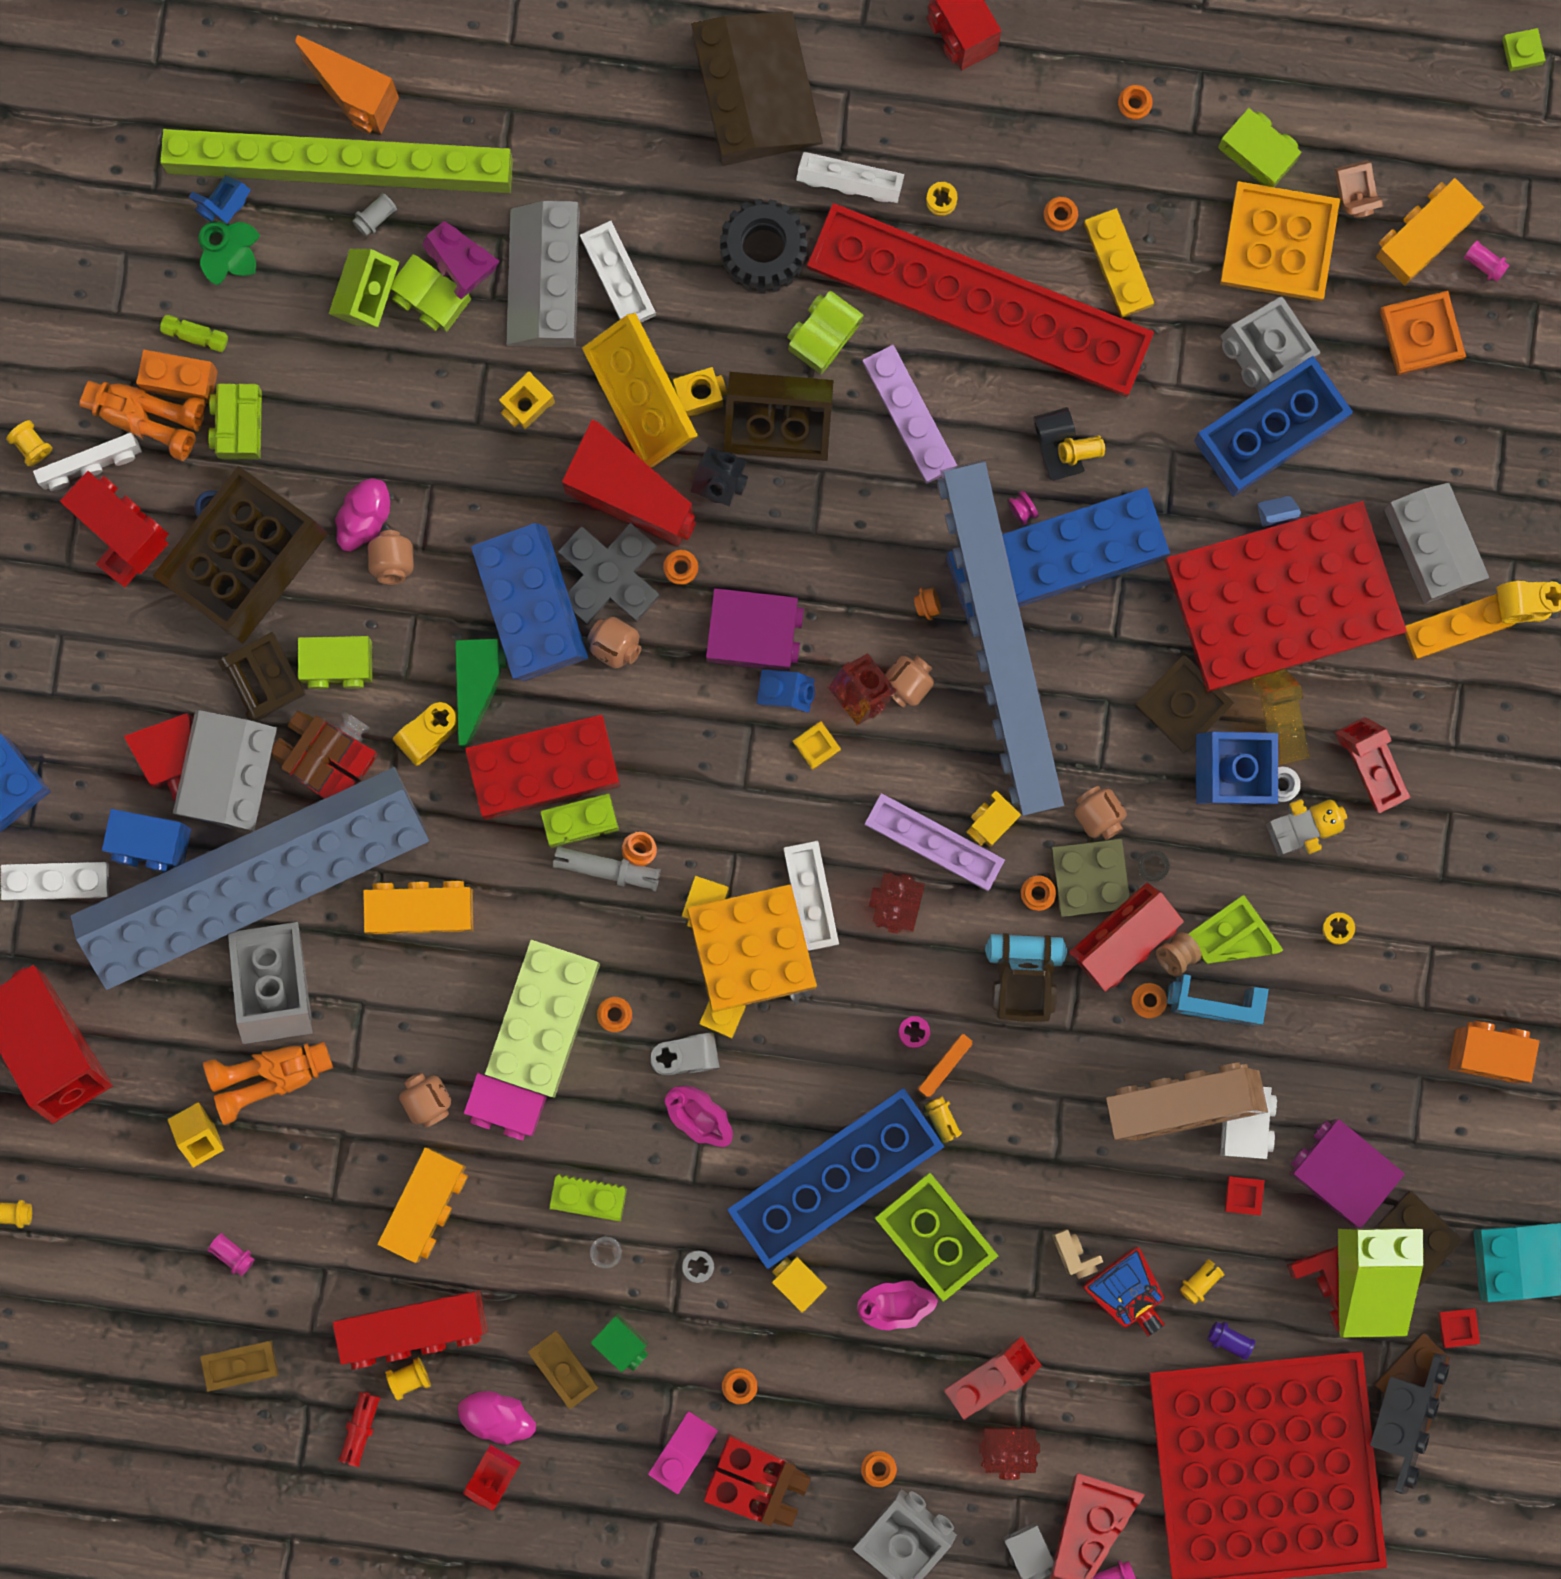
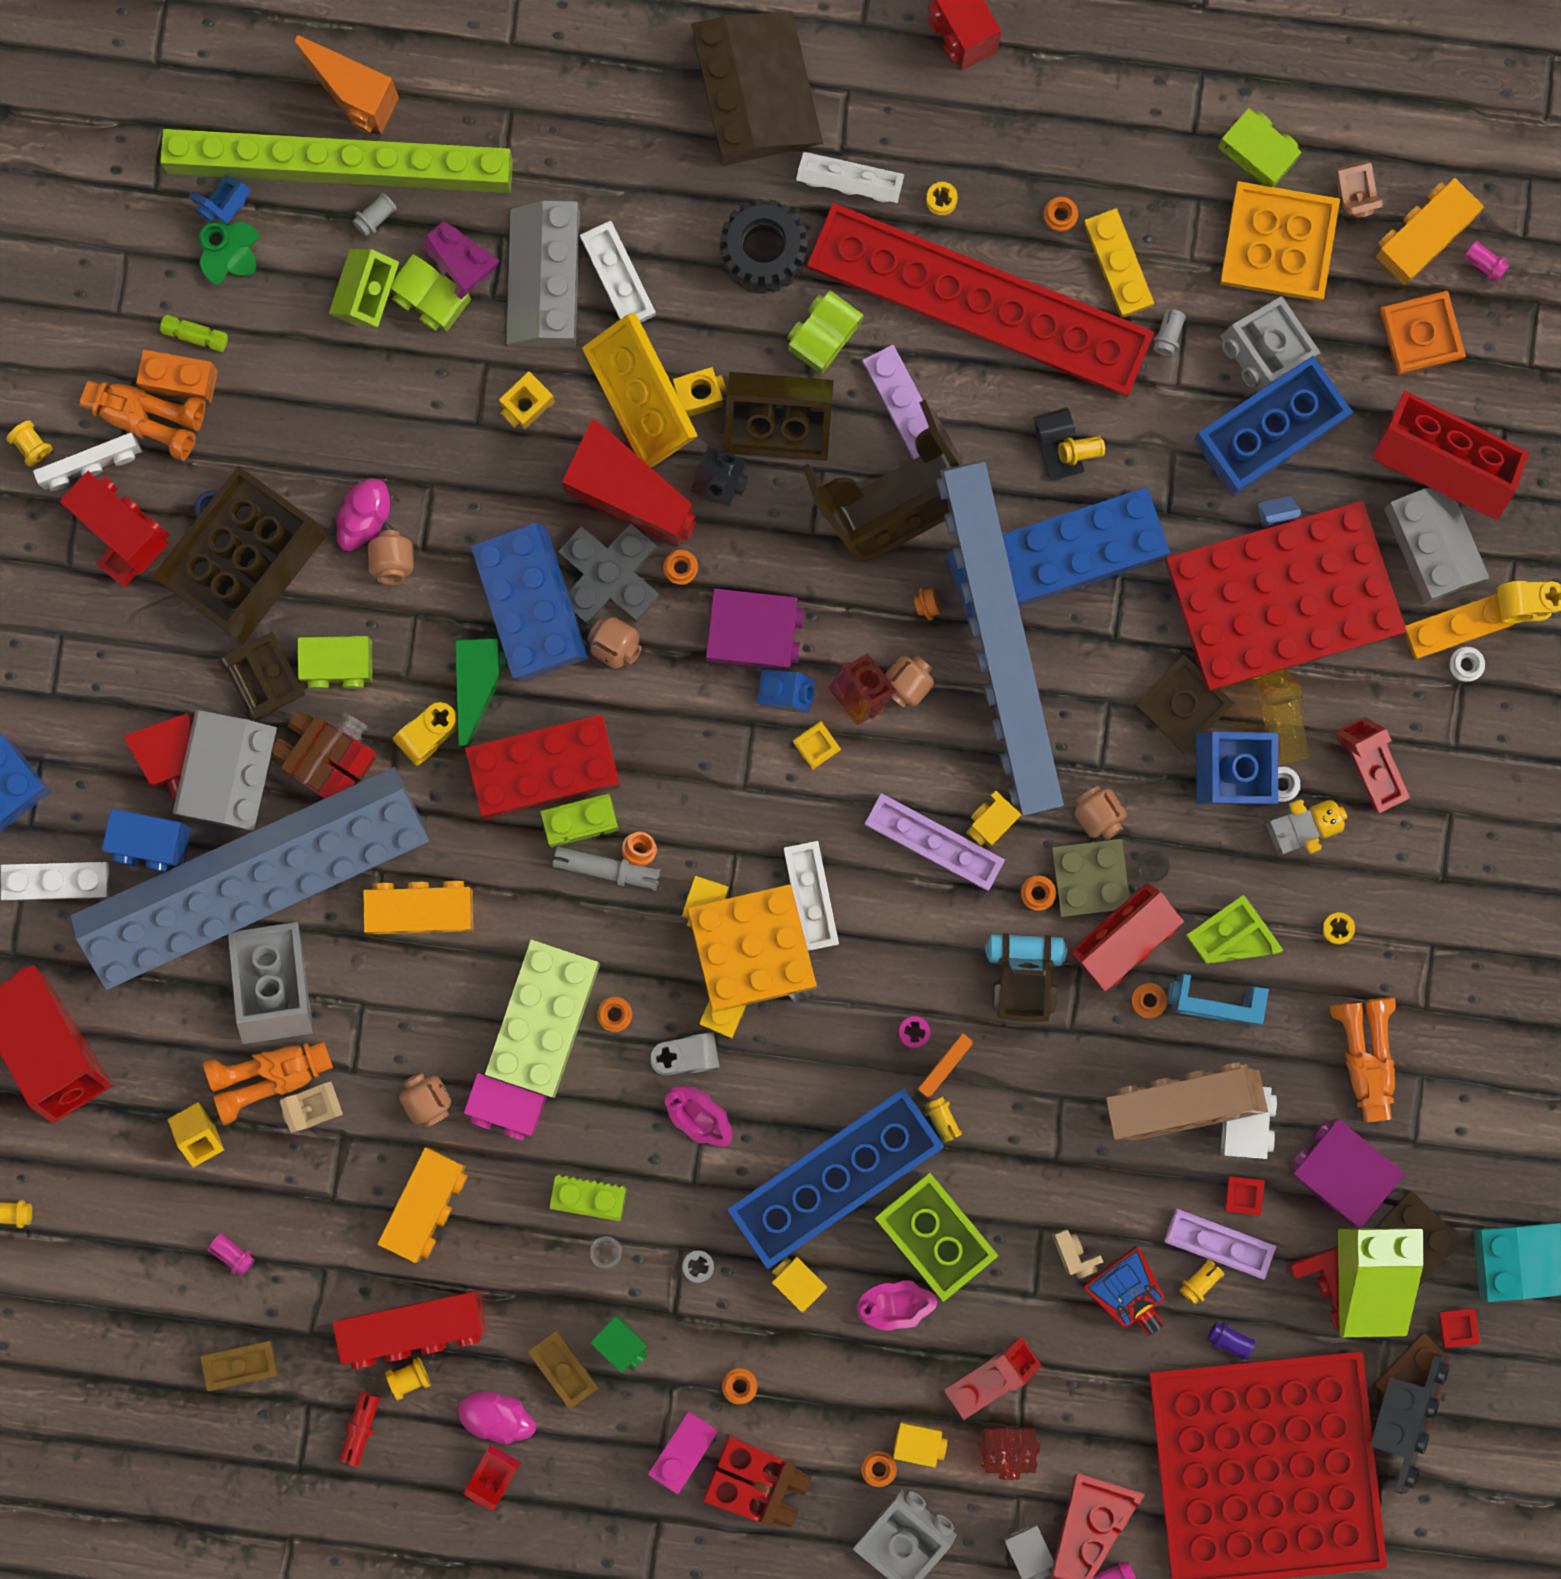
(236, 421): lime brick -> none
(310, 1107): none -> tan bracket
(893, 506): none -> dark brown windscreen
(896, 903): clear red head -> none
(919, 1444): none -> yellow brick
(1023, 508): dark pink bush -> none
(1140, 93): orange plate -> none
(1169, 333): none -> light grey pin
(1178, 954): medium nougat wheel -> none
(1219, 1243): none -> lavender tile
(1370, 1075): none -> orange piece
(1450, 455): none -> red brick
(1474, 656): none -> white plate
(1494, 1054): orange brick -> none
(1523, 49): lime plate -> none

